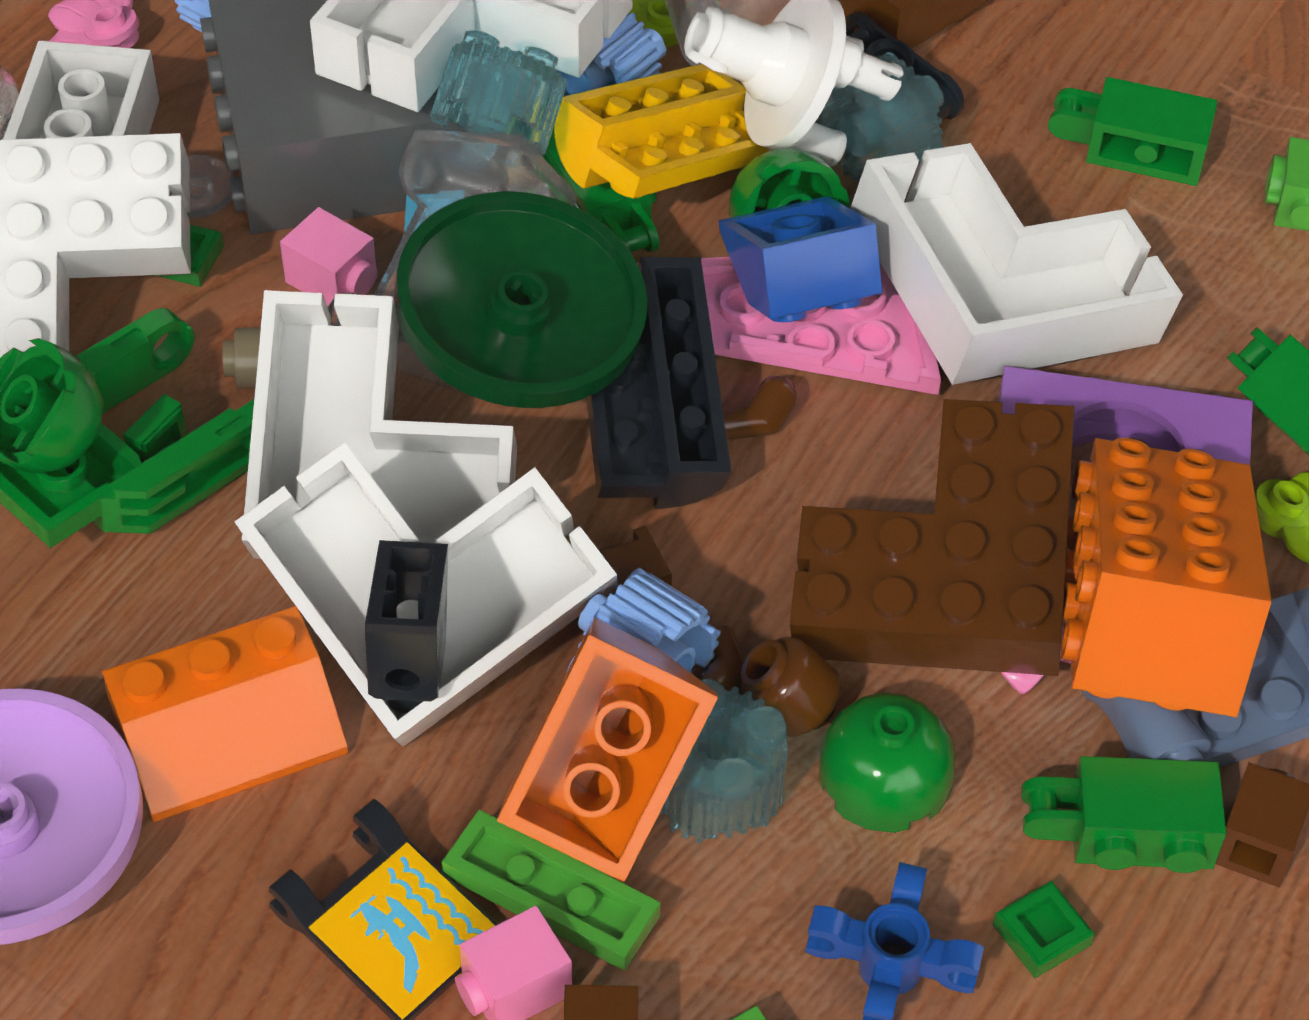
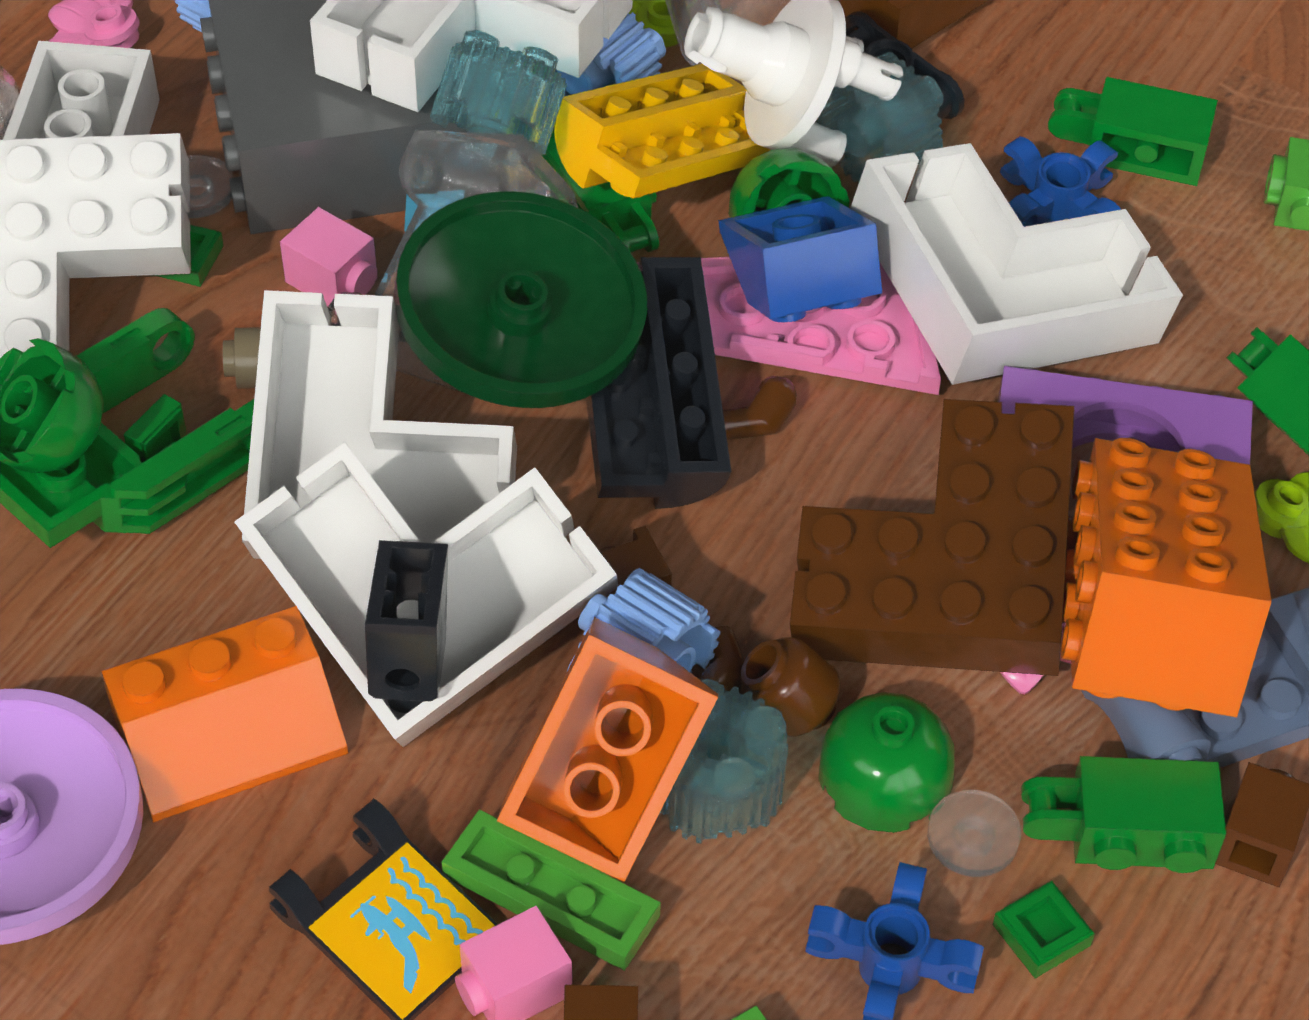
(974, 833): none -> clear piece
(1058, 182): none -> blue pin

